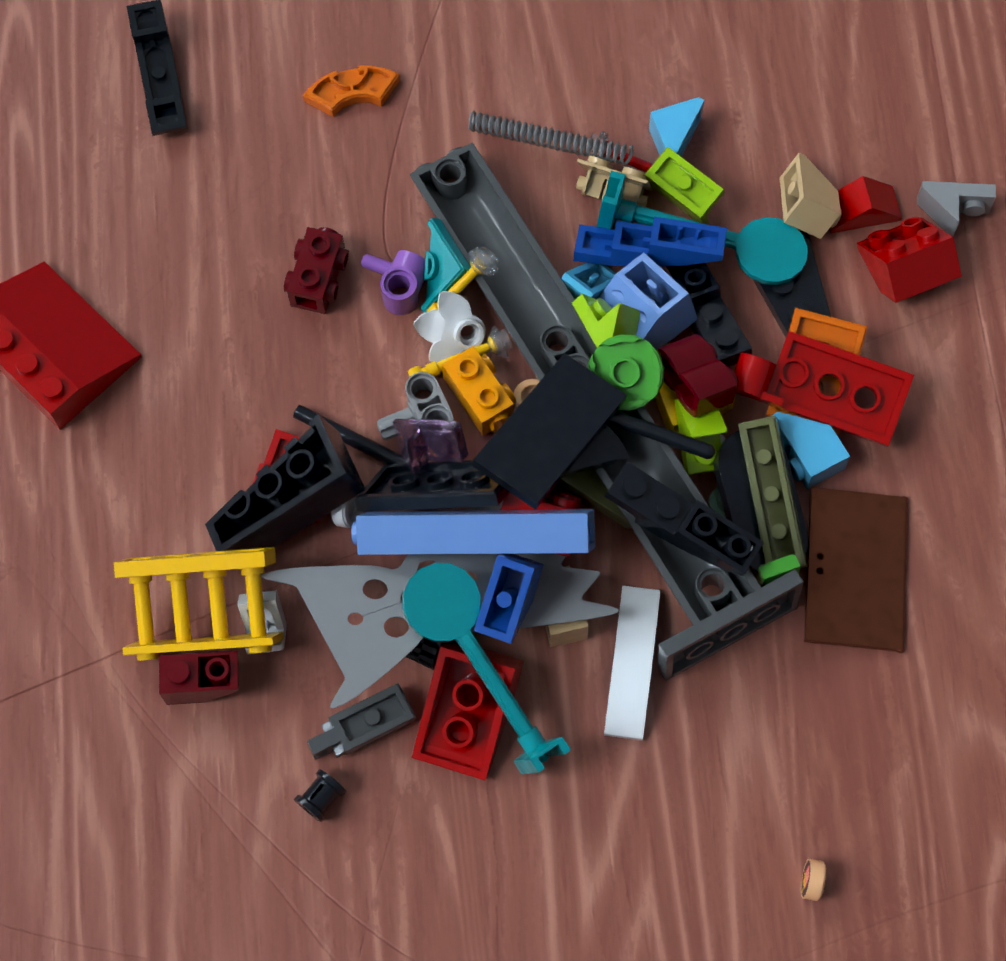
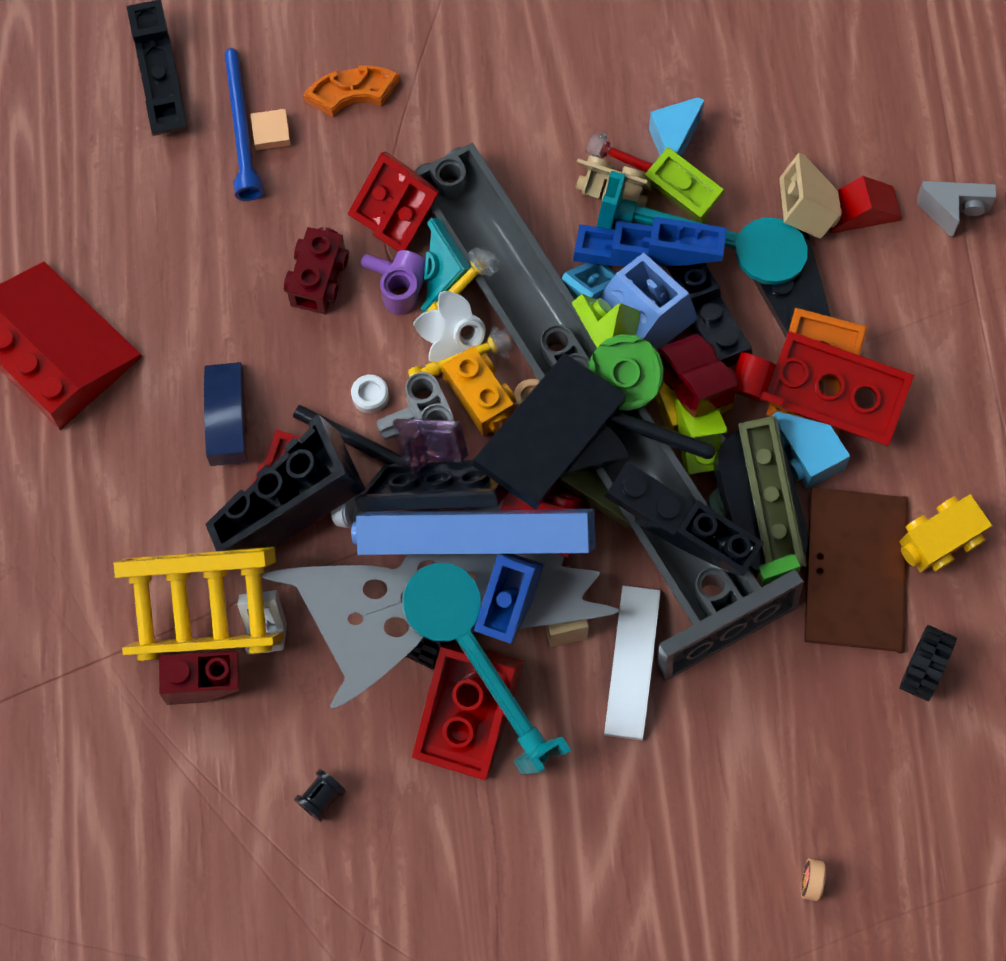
(225, 414): none -> dark blue slope
(247, 184): none -> blue piece
(270, 129): none -> light nougat tile
(363, 723): dark grey hinge -> none
(370, 394): none -> white tile
(393, 202): none -> red slope
(543, 133): light grey piece -> none
(910, 258): red slope -> none
(928, 663): none -> black tyre
(936, 539): none -> yellow brick

